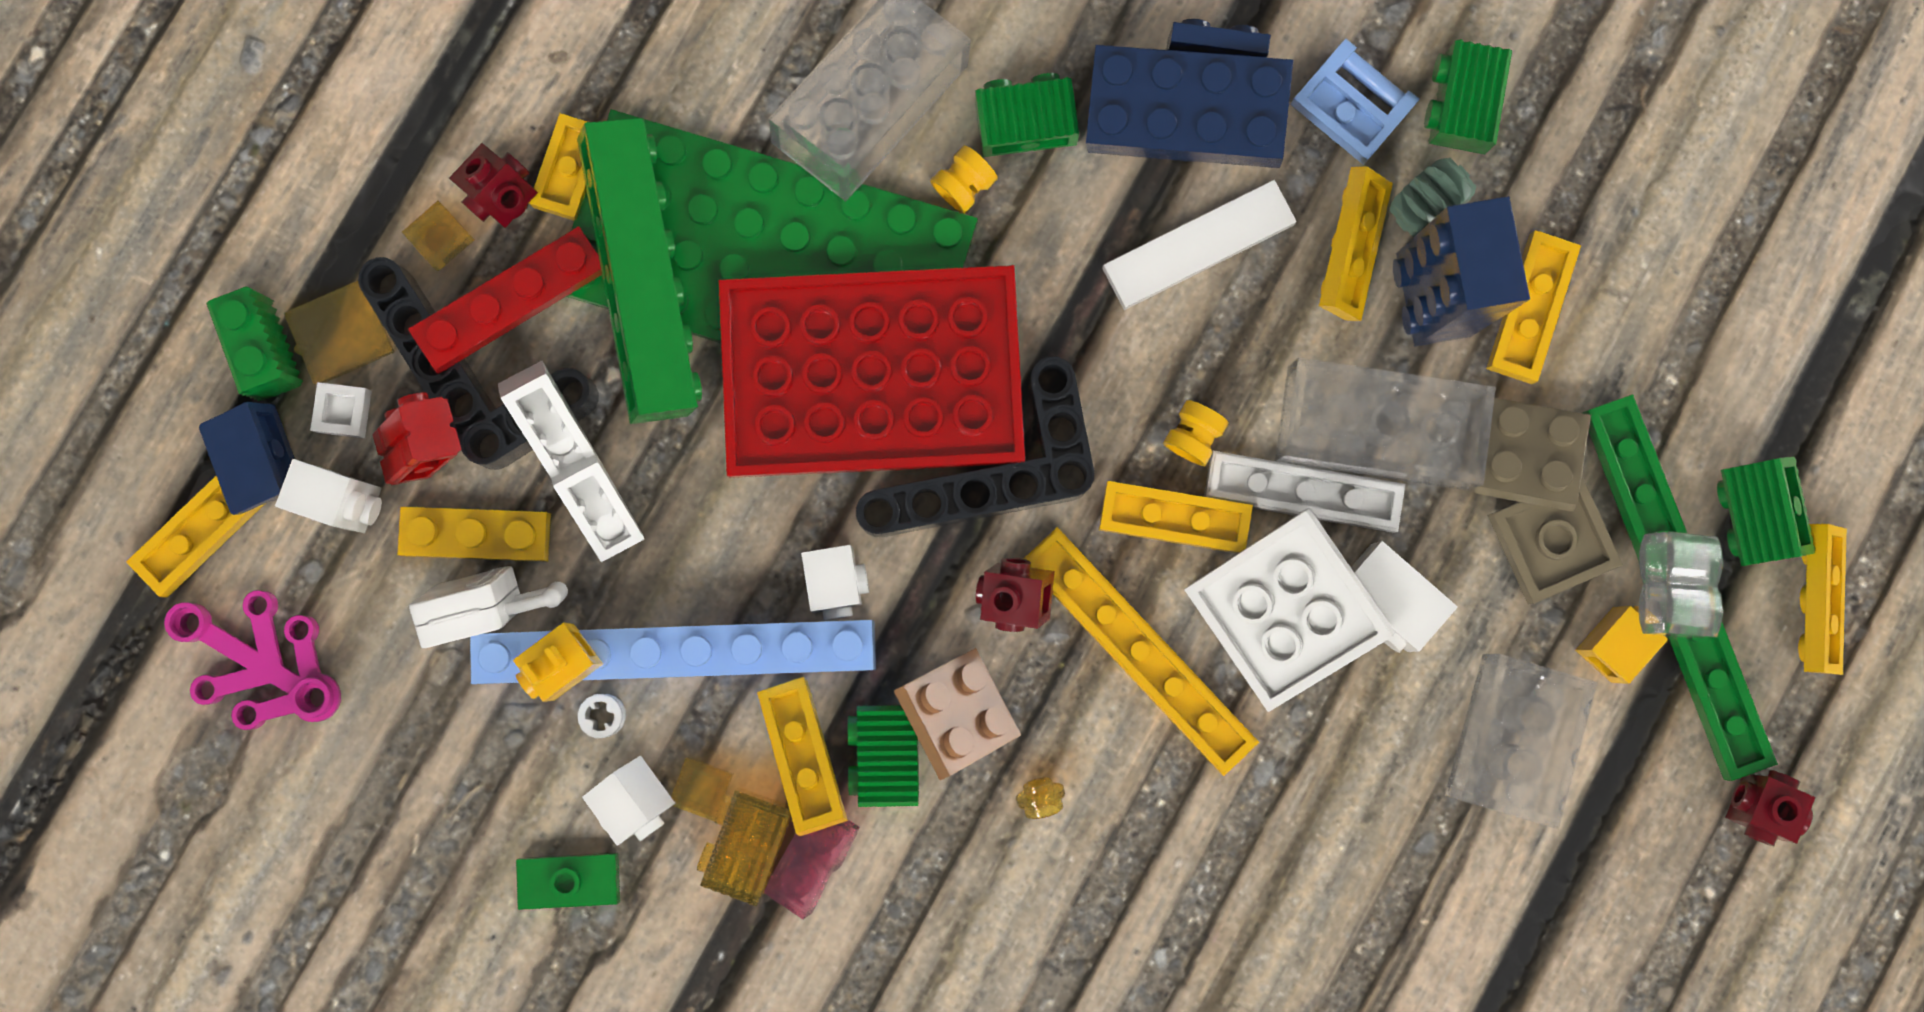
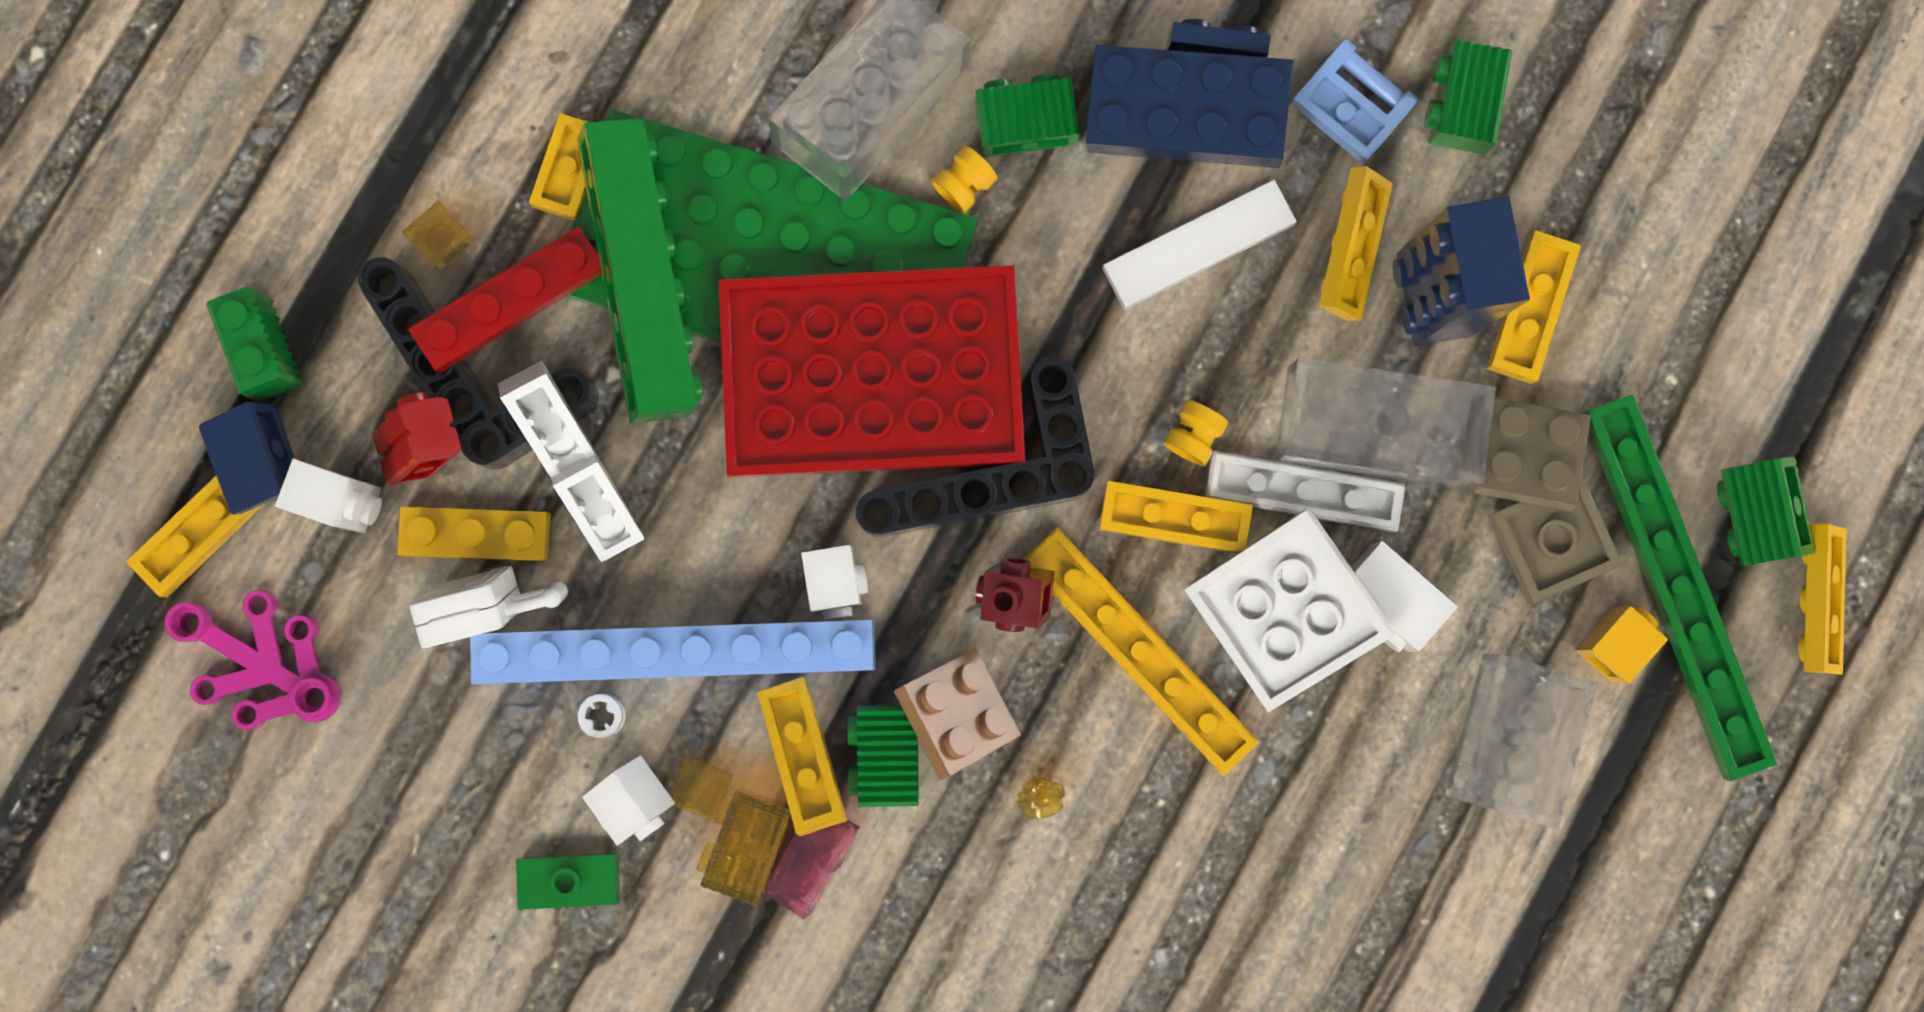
(338, 333): clear yellow piece -> none
(341, 410): white plate -> none
(494, 185): dark red brick -> none
(556, 663): yellow brick -> none
(1430, 193): sand green gear -> none
(1680, 585): clear brick -> none
(1771, 808): dark red brick -> none

